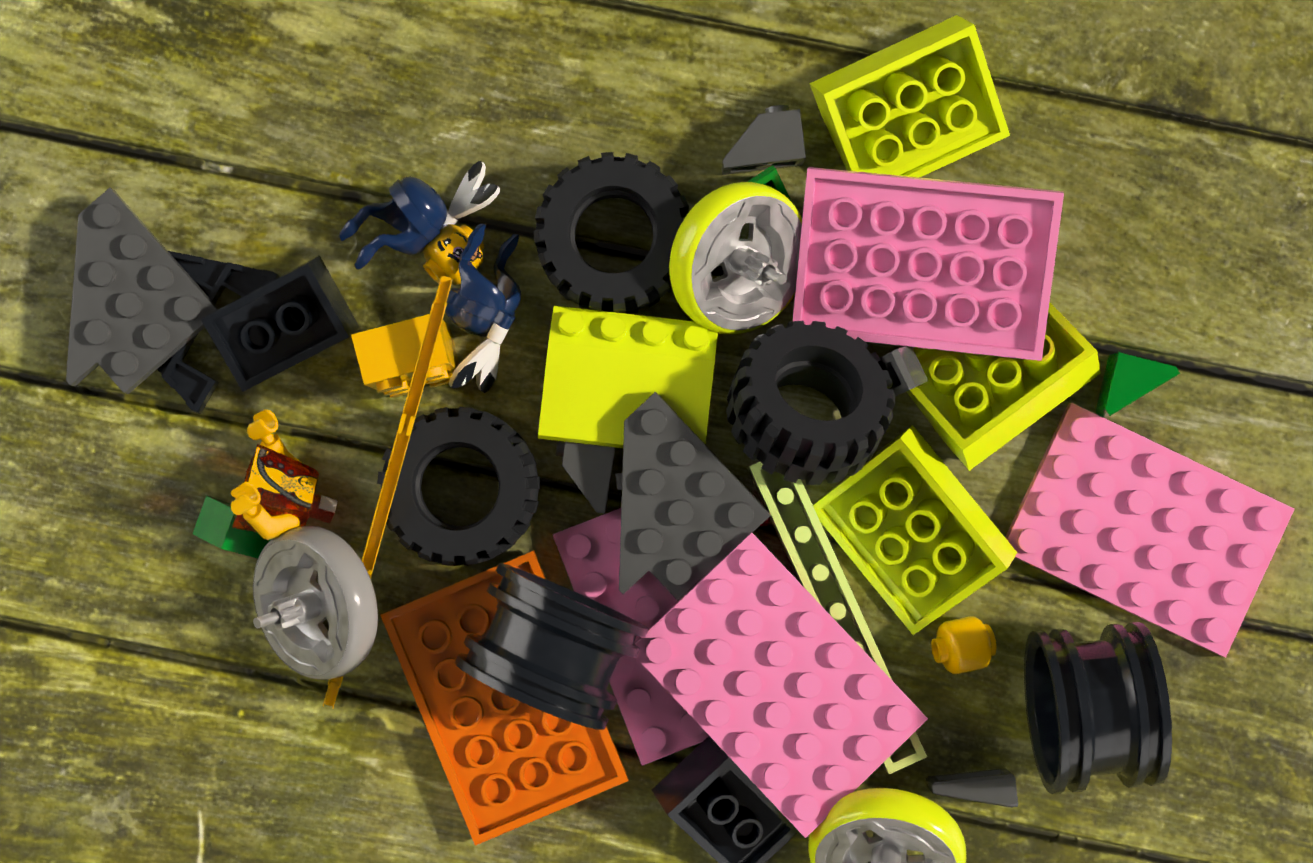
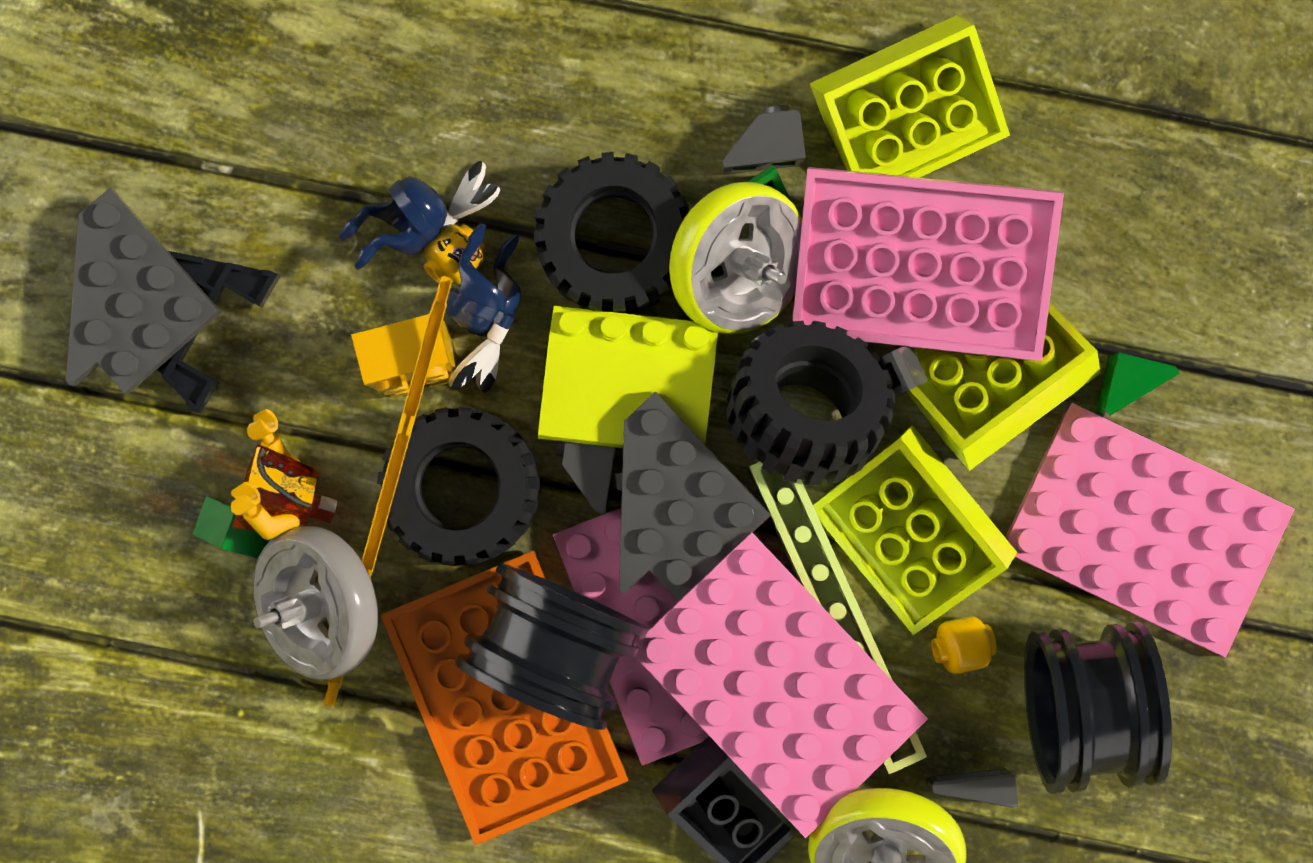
(281, 324): black slope -> none

